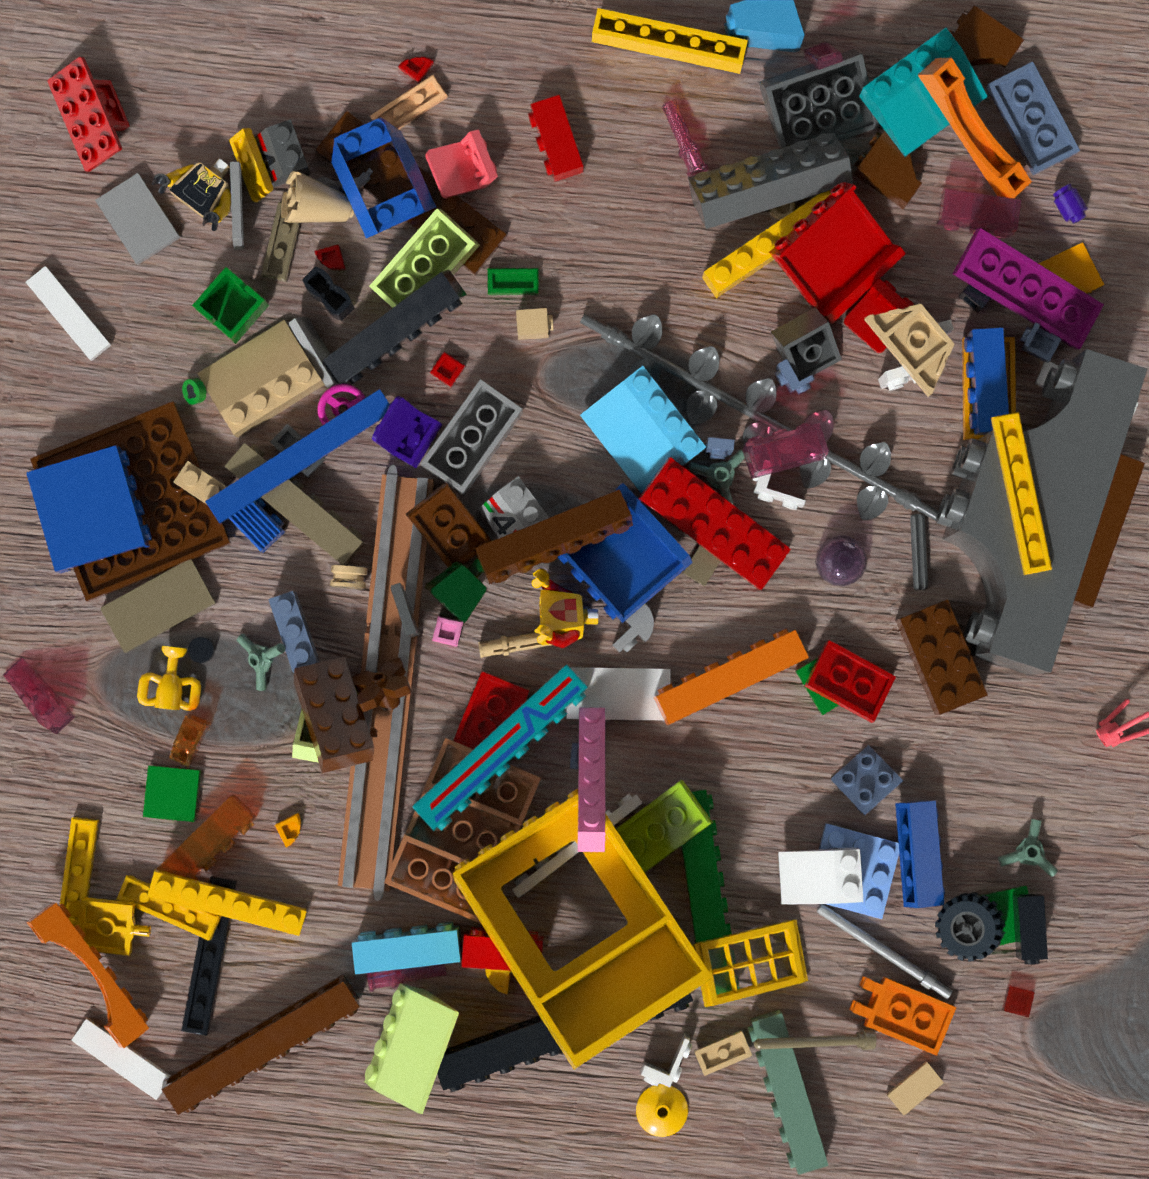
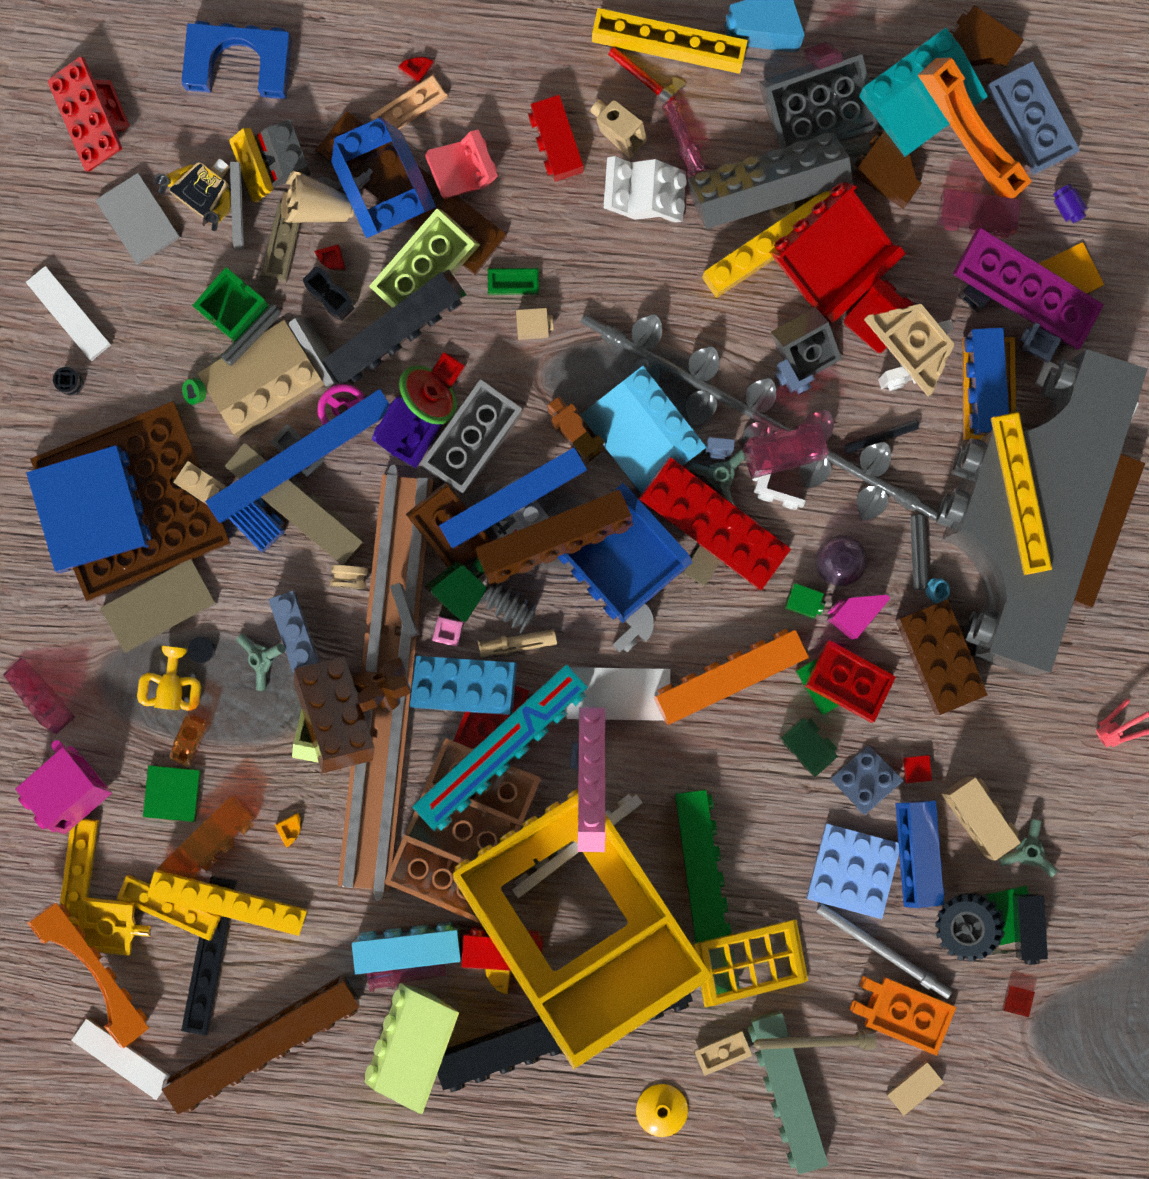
(62, 790): none -> dark pink container
(72, 384): none -> black wheel
(207, 41): none -> blue arch
(251, 334): none -> dark grey axle
(427, 395): none -> red wheel
(463, 685): none -> dark azure plate
(509, 605): none -> dark grey piece
(513, 498): none -> blue tile
(560, 613): torso -> none
(570, 423): none -> dark orange hips
(620, 126): none -> tan torso
(644, 189): none -> white bracket
(656, 1075): white bracket -> none
(664, 94): none -> red piece
(664, 825): lime tile -> none
(804, 601): none -> green brick
(809, 746): none -> clear green brick
(821, 876): white slope -> none
(856, 613): none -> dark pink slope
(881, 436): none -> black bar
(917, 769): none -> red tile
(942, 593): none -> medium azure plate
(981, 817): none -> tan brick

